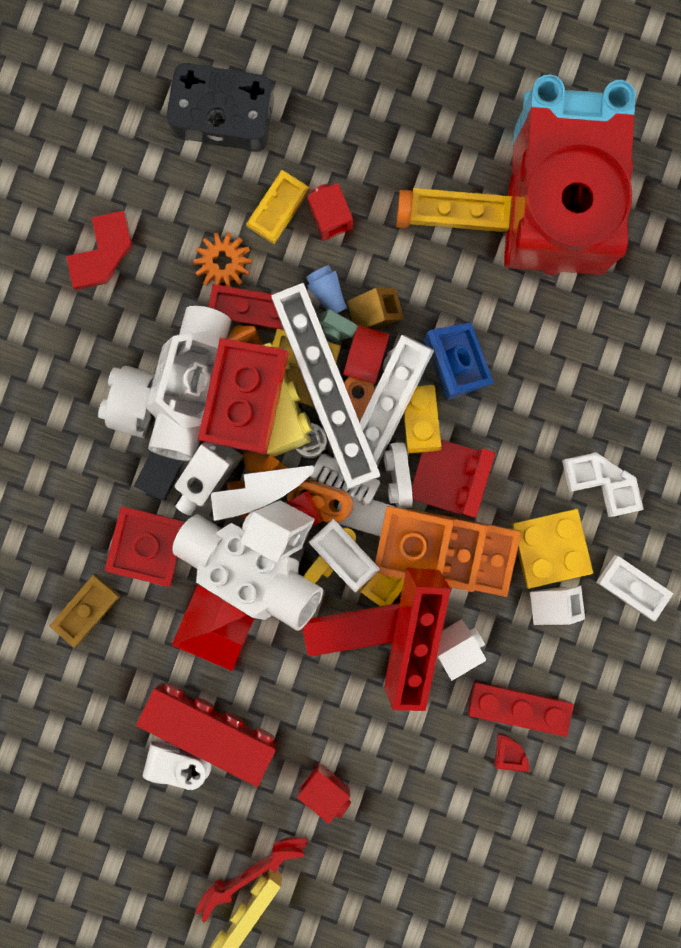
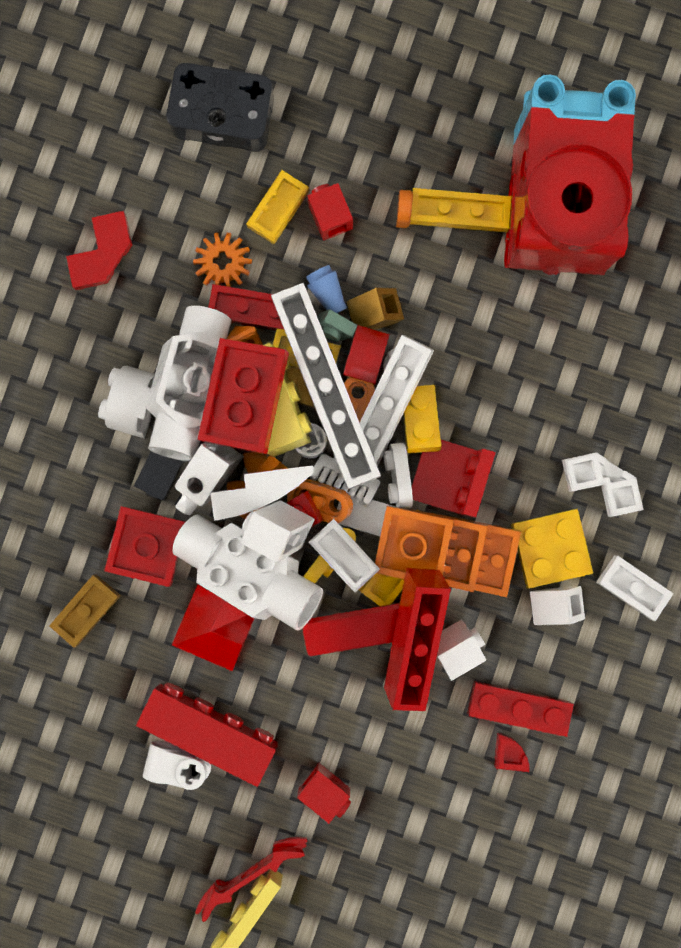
(458, 360): blue slope -> none

